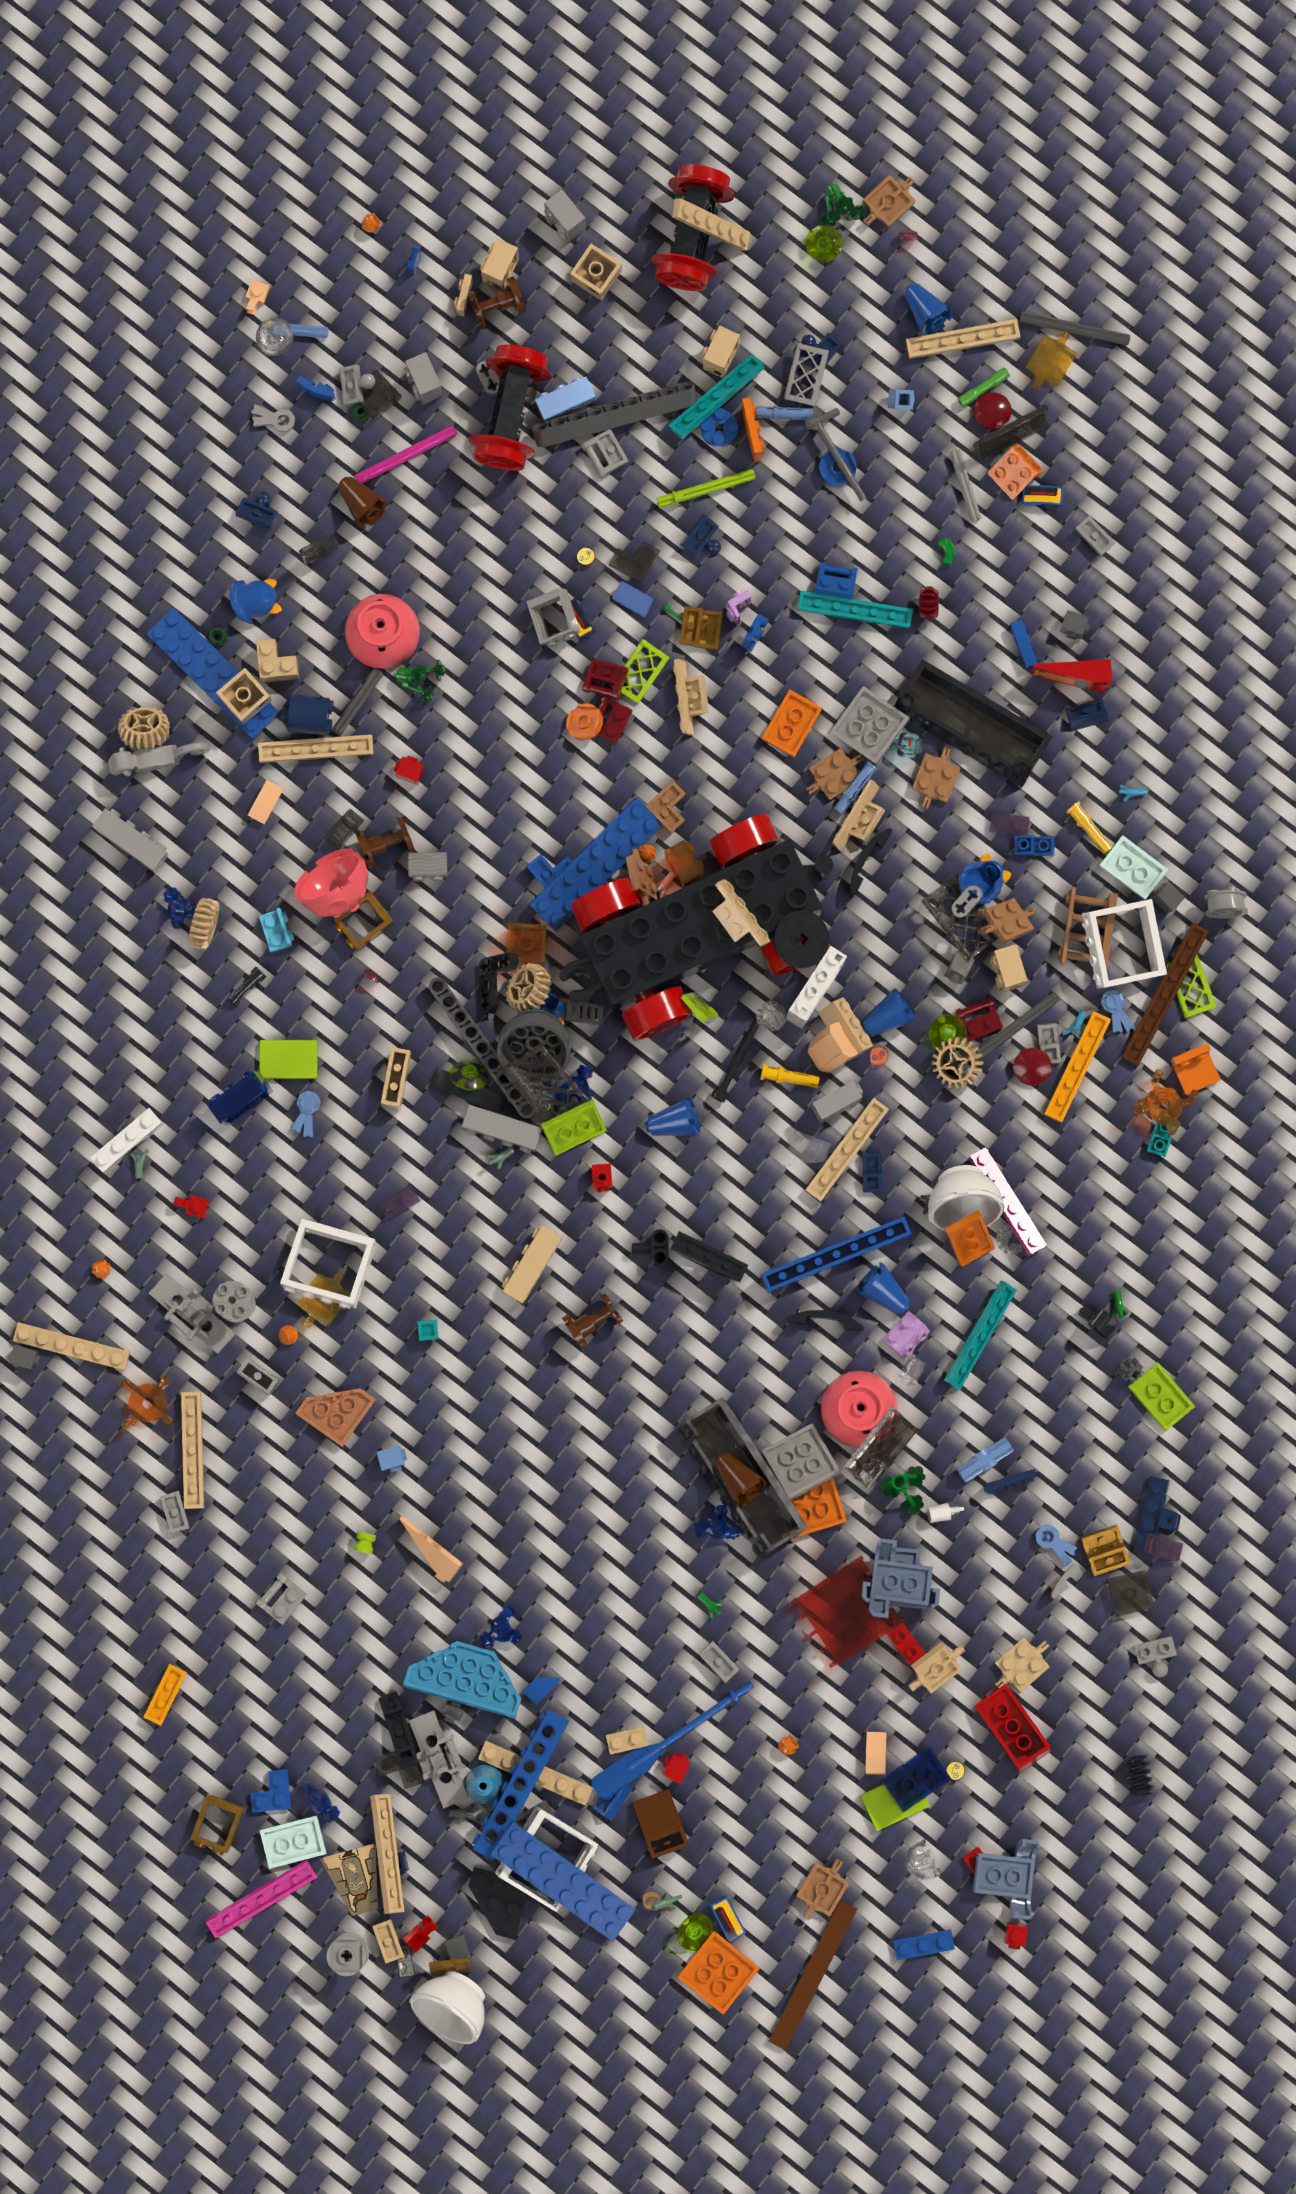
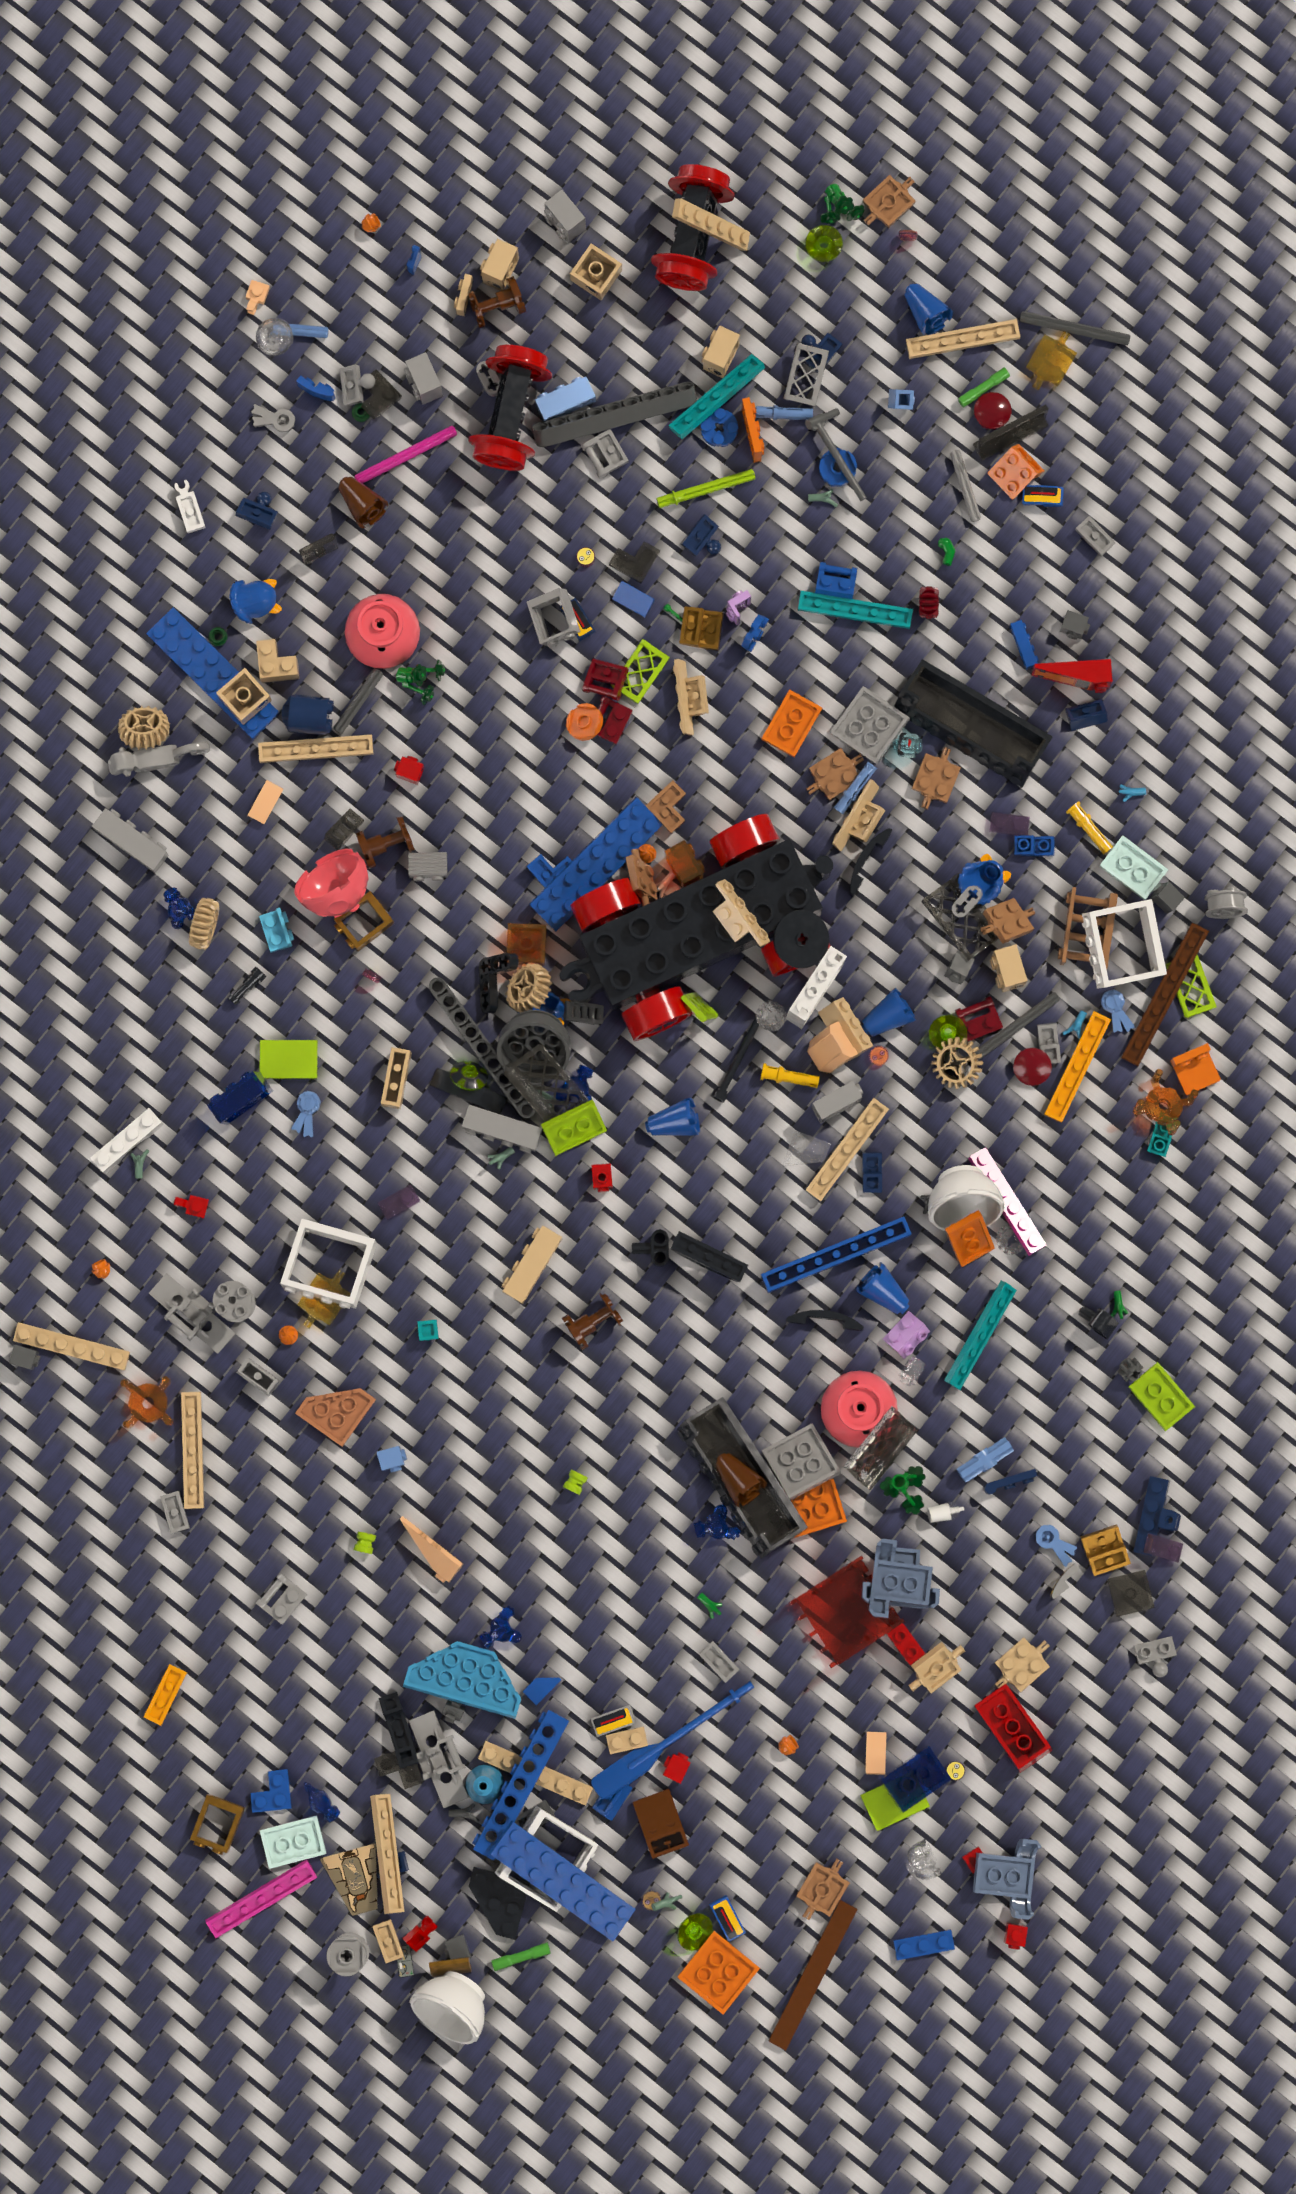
(189, 509): none -> white plate
(532, 1953): none -> bright green piece
(575, 1482): none -> lime wheel
(613, 1720): none -> slope
(824, 497): none -> sand green bar
(1138, 1776): black piece -> none

